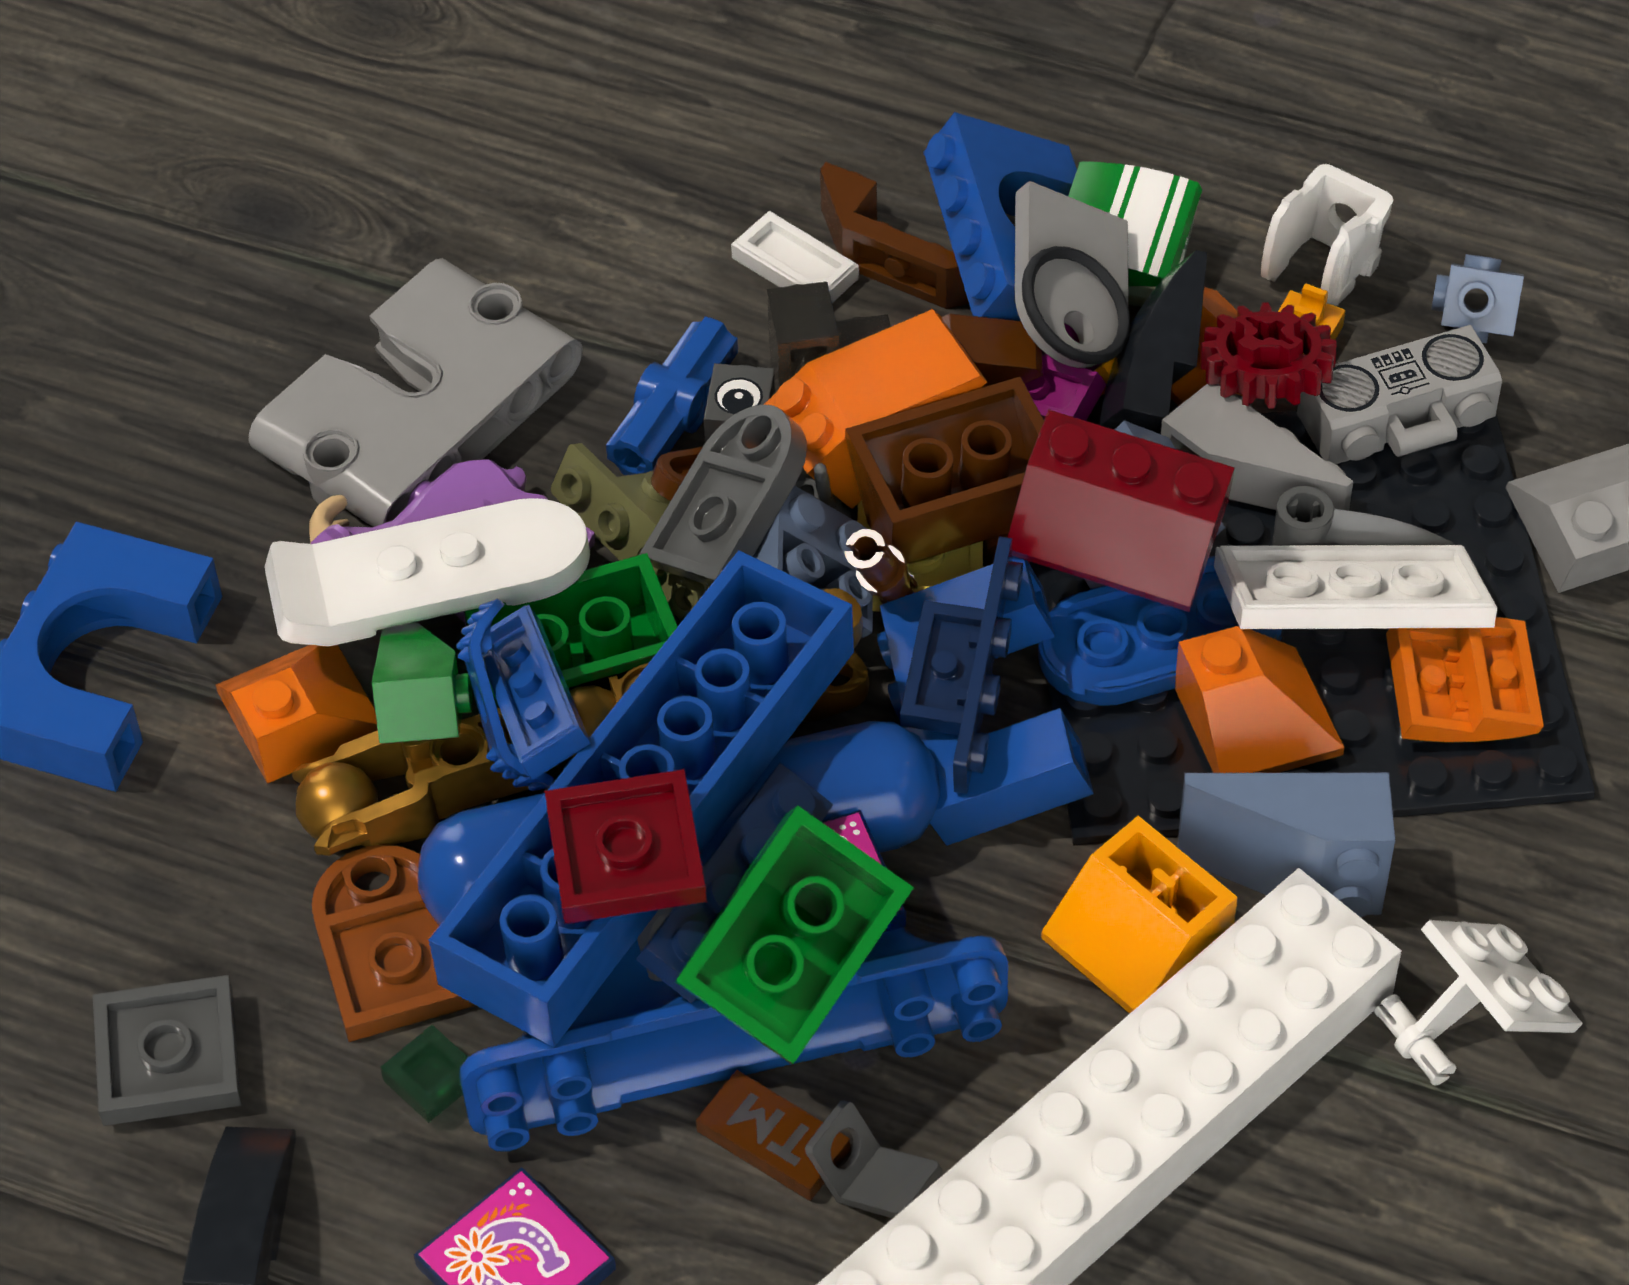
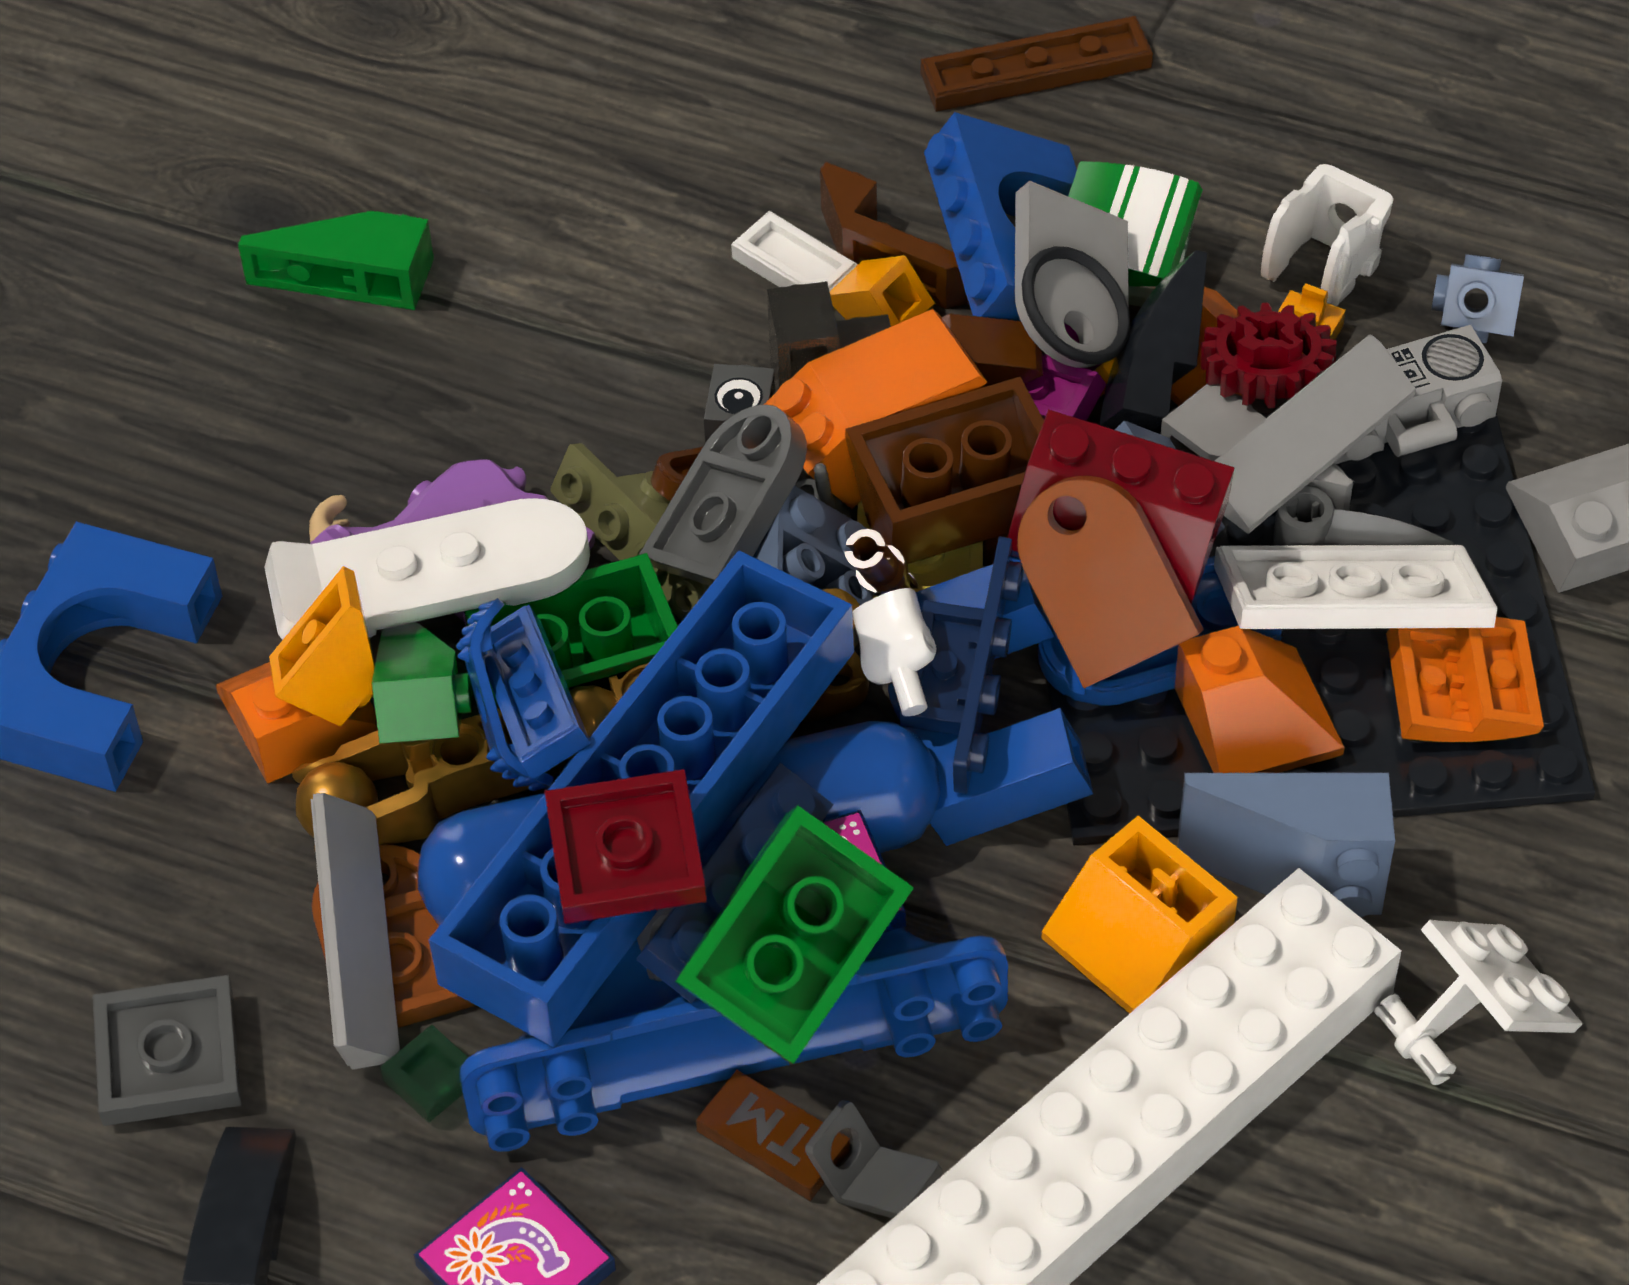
(327, 655): none -> light orange slope
(346, 257): none -> green slope
(355, 932): none -> light grey slope
(478, 377): light grey connector -> none
(671, 397): blue piece -> none
(881, 289): none -> light orange brick
(895, 645): none -> white piece
(1036, 63): none -> reddish brown tile
(1105, 583): none -> dark orange tile
(1313, 431): none -> light grey slope

